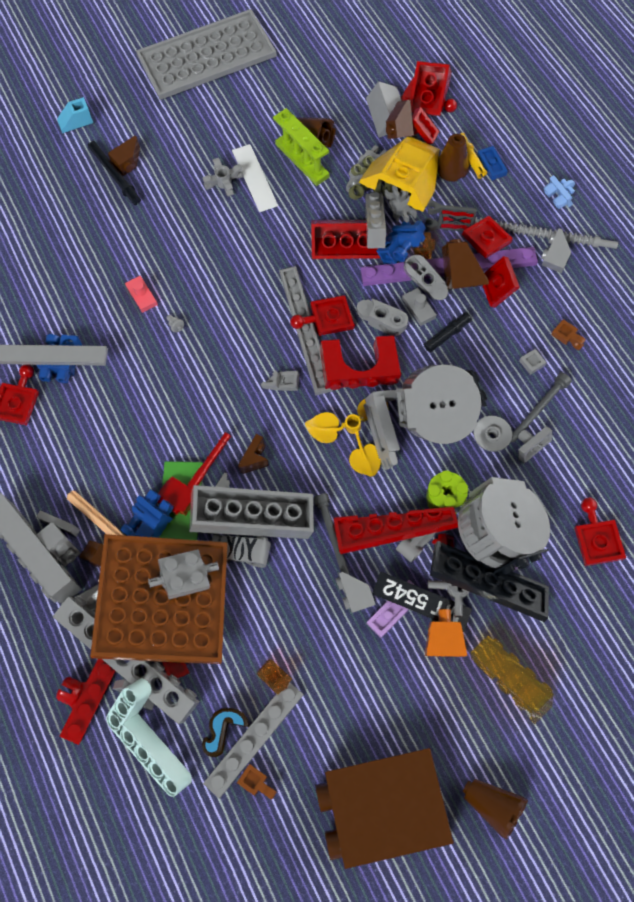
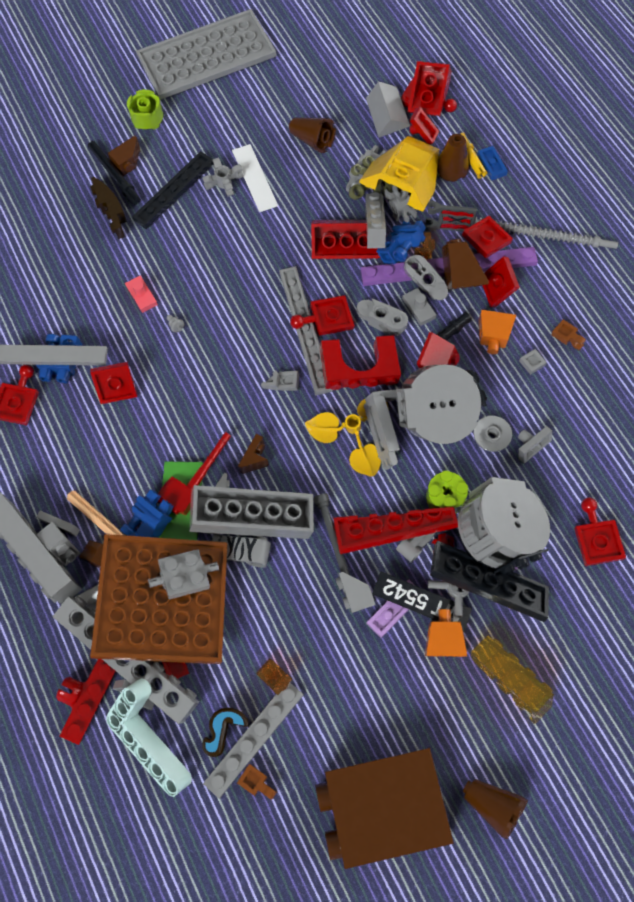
(74, 115): medium azure slope -> none
(109, 205): none -> dark brown slope
(113, 382): none -> red tile
(145, 109): none -> lime brick
(173, 190): none -> black plate
(301, 147): lime fence -> none
(400, 121): reddish brown slope -> none
(437, 352): none -> slope
(495, 329): none -> orange torso
(558, 253): light grey slope -> none
(561, 381): dark grey piece -> none
(562, 190): light blue hips -> none

